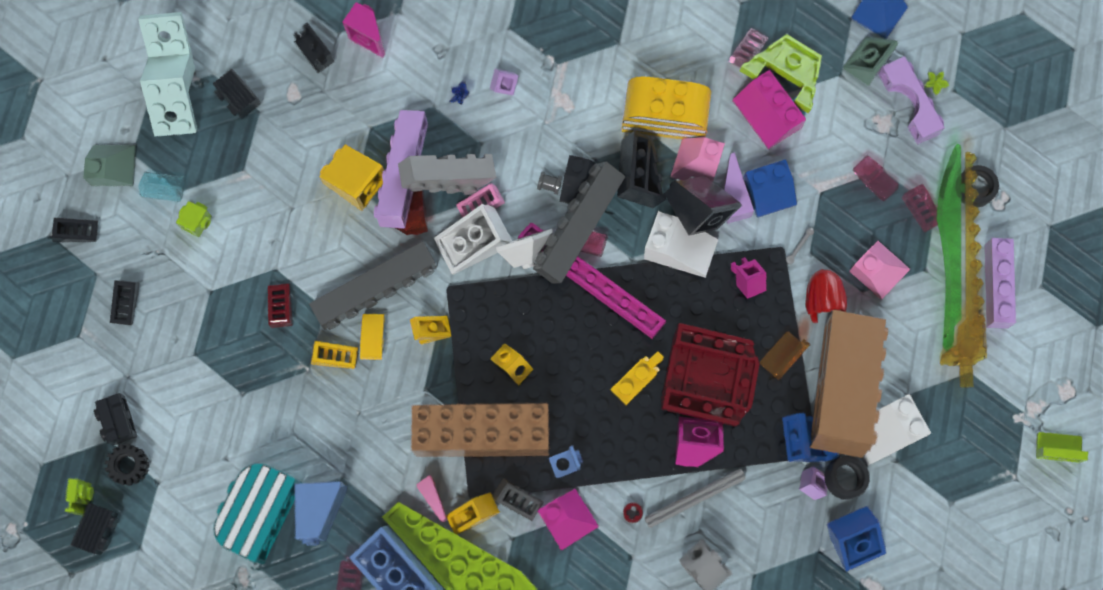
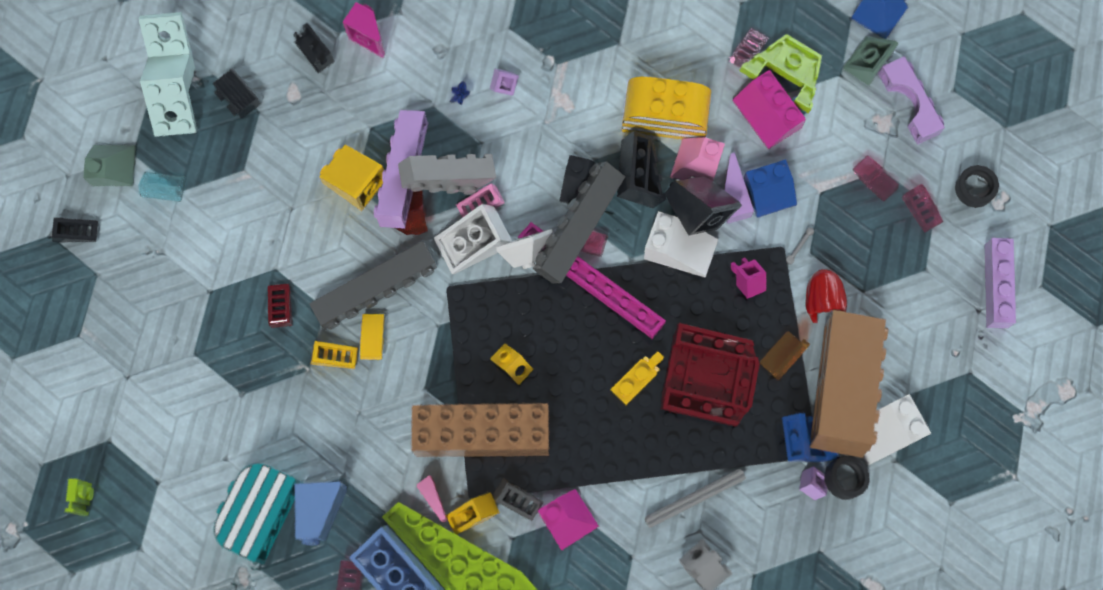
(95, 529): black brick -> none
(115, 419): black brick -> none
(115, 459): black tyre -> none
(117, 293): black slope -> none
(194, 218): lime brick -> none
(430, 328): yellow slope -> none
(549, 183): dark grey bush -> none
(574, 462): medium blue bracket -> none
(628, 507): dark red bush -> none
(698, 441): dark pink slope -> none
(857, 538): blue slope -> none
(879, 270): bright pink slope -> none
(936, 82): lime plant -> none
(971, 334): piece -> none
(1060, 447): lime panel -> none

